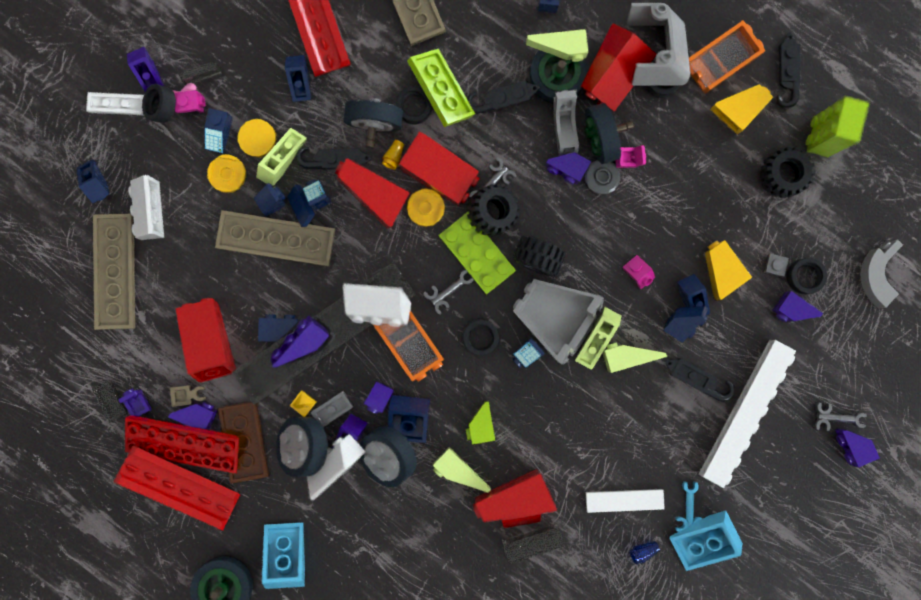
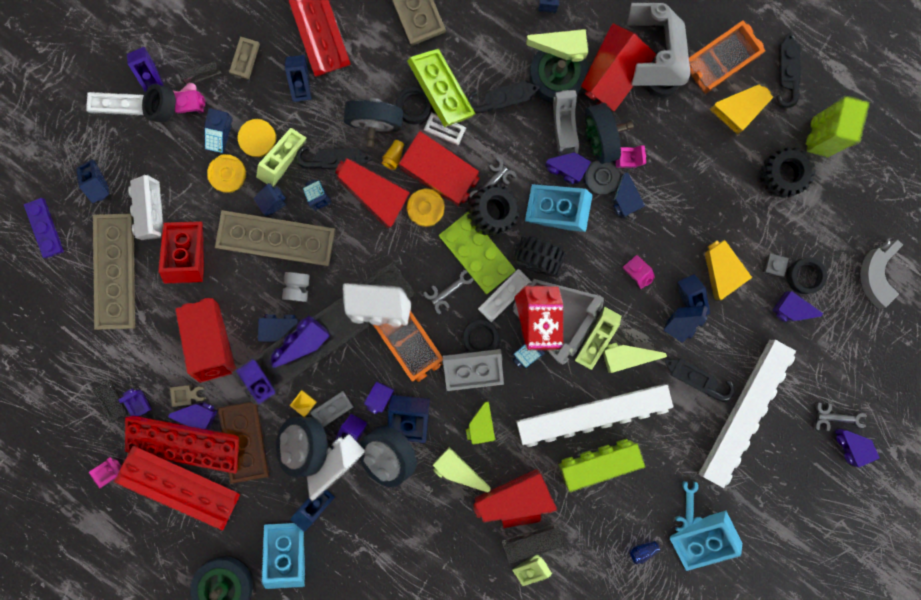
(43, 228): none -> dark purple plate
(105, 472): none -> dark pink bracket
(182, 252): none -> red slope
(244, 58): none -> dark tan plate
(256, 381): none -> dark purple slope
(295, 287): none -> light grey wheel
(300, 206): dark blue tile -> none
(311, 510): none -> dark blue slope
(455, 141): none -> white tile
(473, 370): none -> light grey plate
(503, 295): none -> white tile
(532, 571): none -> yellowish green slope
(541, 317): none -> red slope
(559, 207): none -> medium azure slope
(594, 414): none -> white brick
(600, 465): none -> lime brick
(624, 500): white tile -> none
(627, 197): none -> dark blue slope

